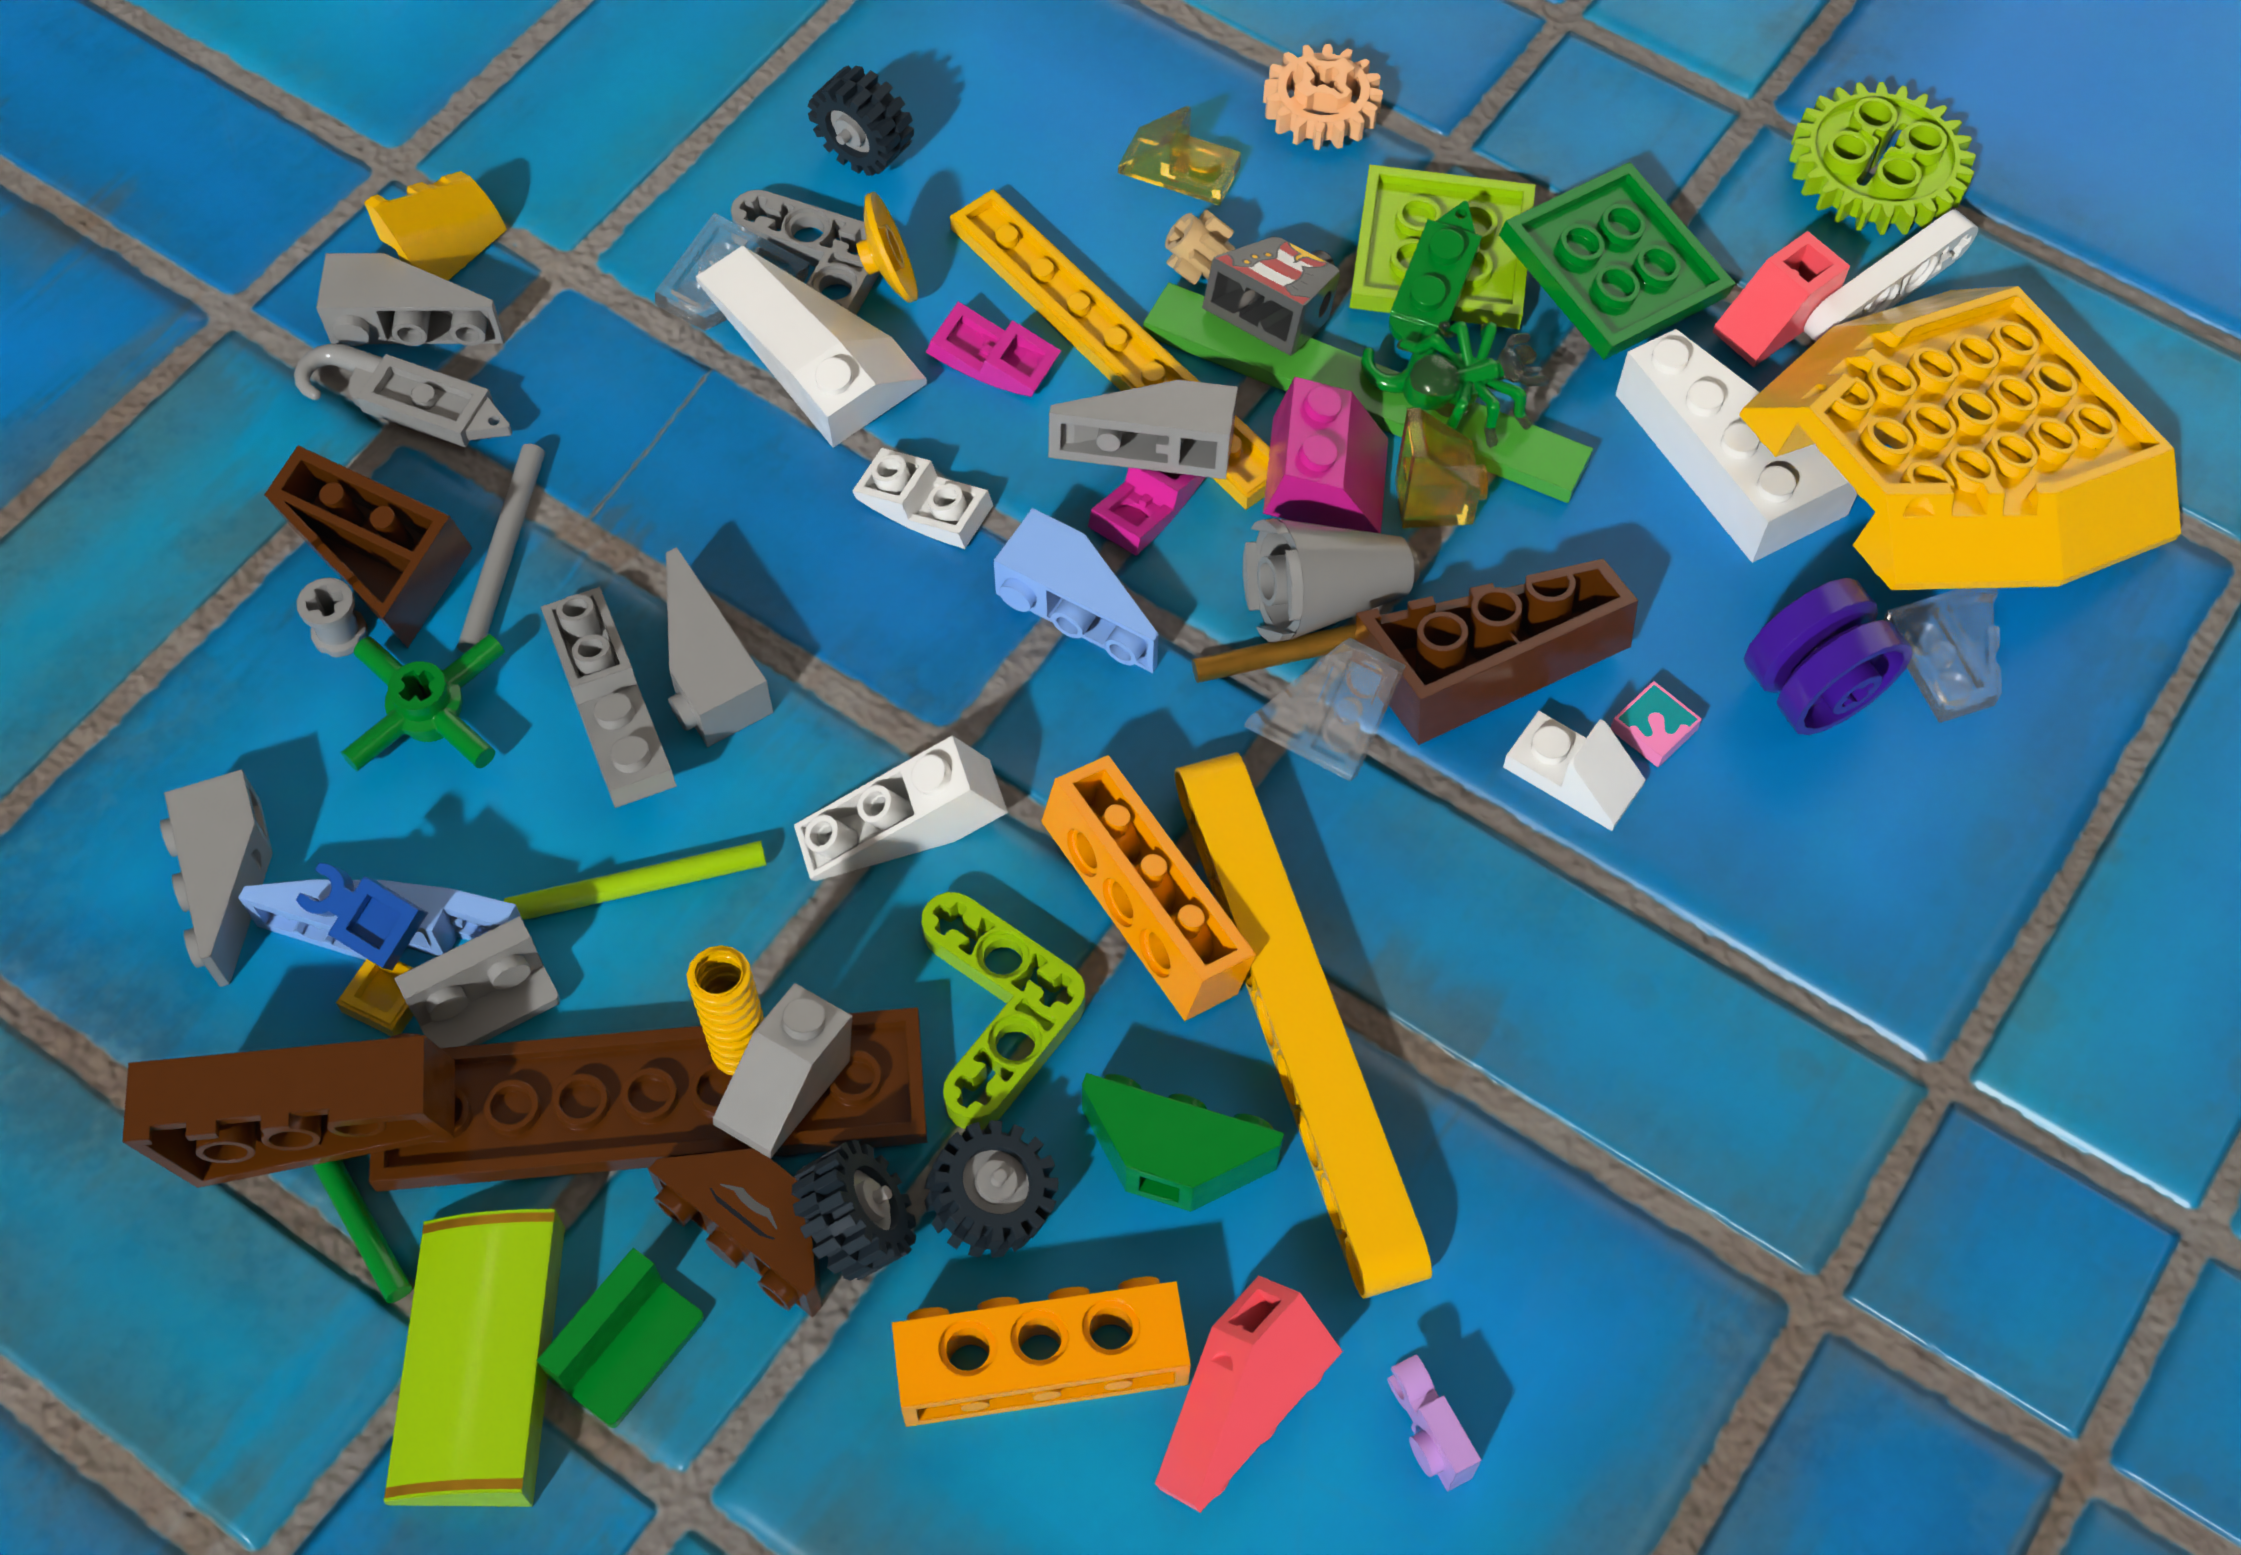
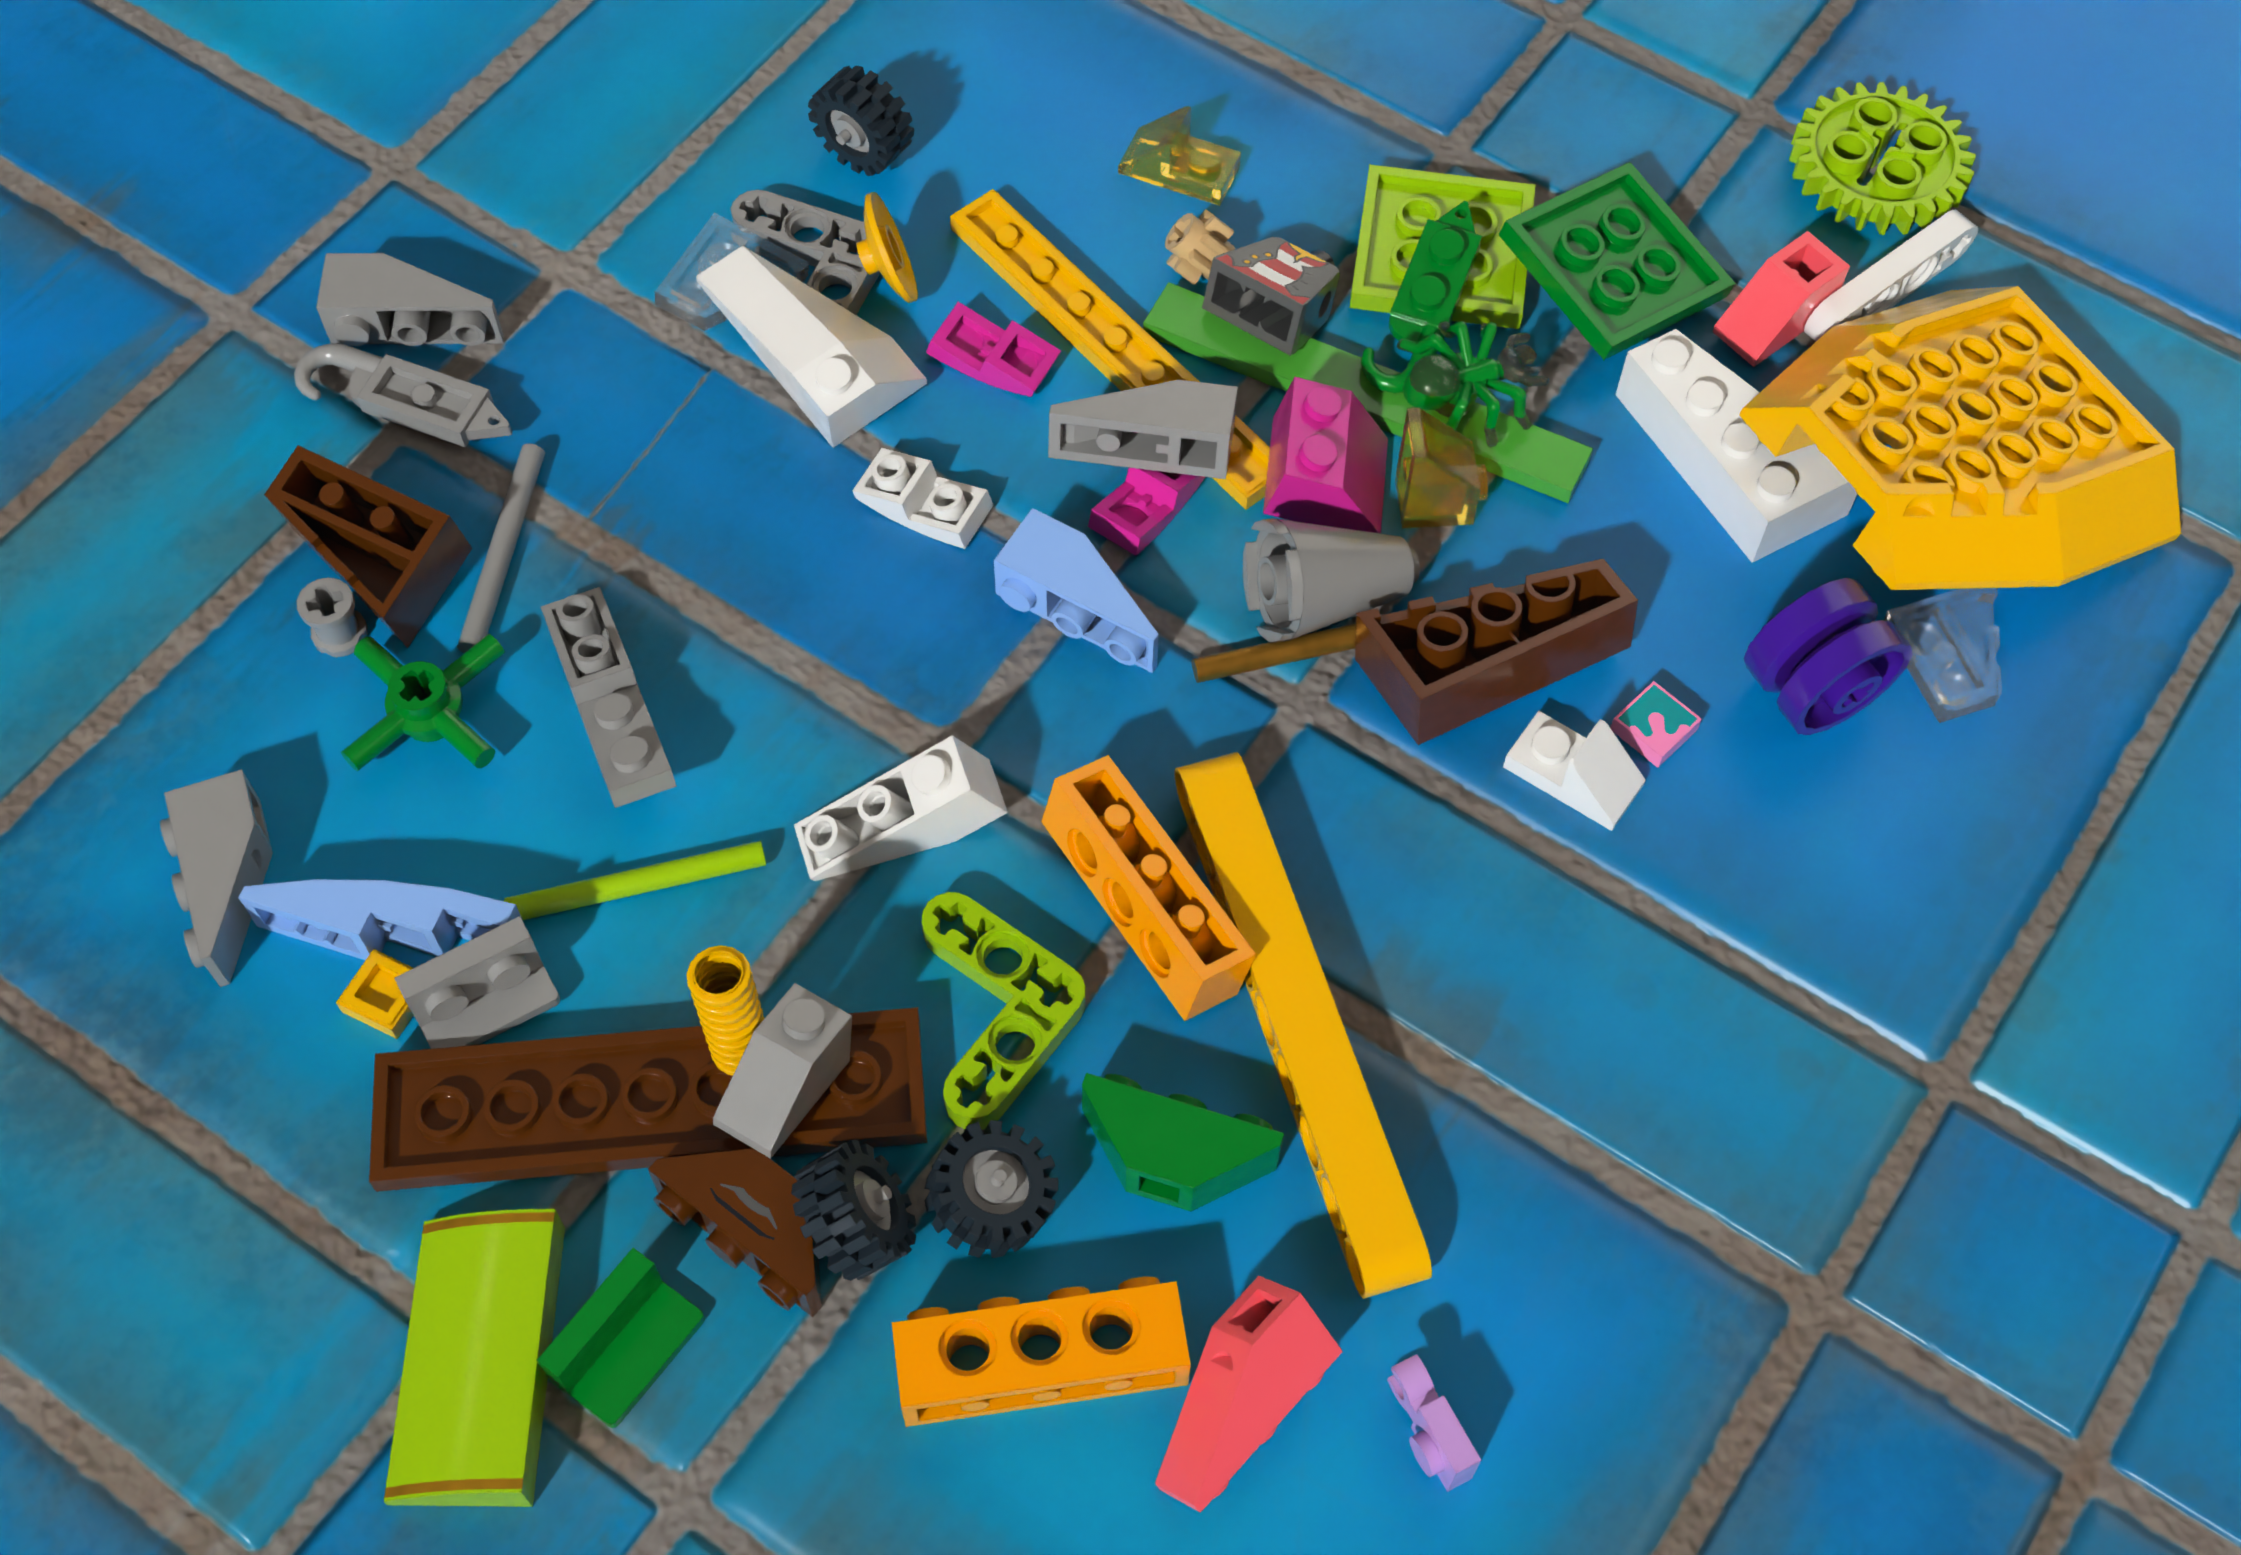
(288, 1106): reddish brown wedge -> none
(363, 1230): green bar -> none
(369, 918): blue plate -> none
(438, 223): yellow slope -> none
(709, 667): light grey slope -> none
(1322, 96): light nougat gear -> none
(1332, 708): clear wing -> none

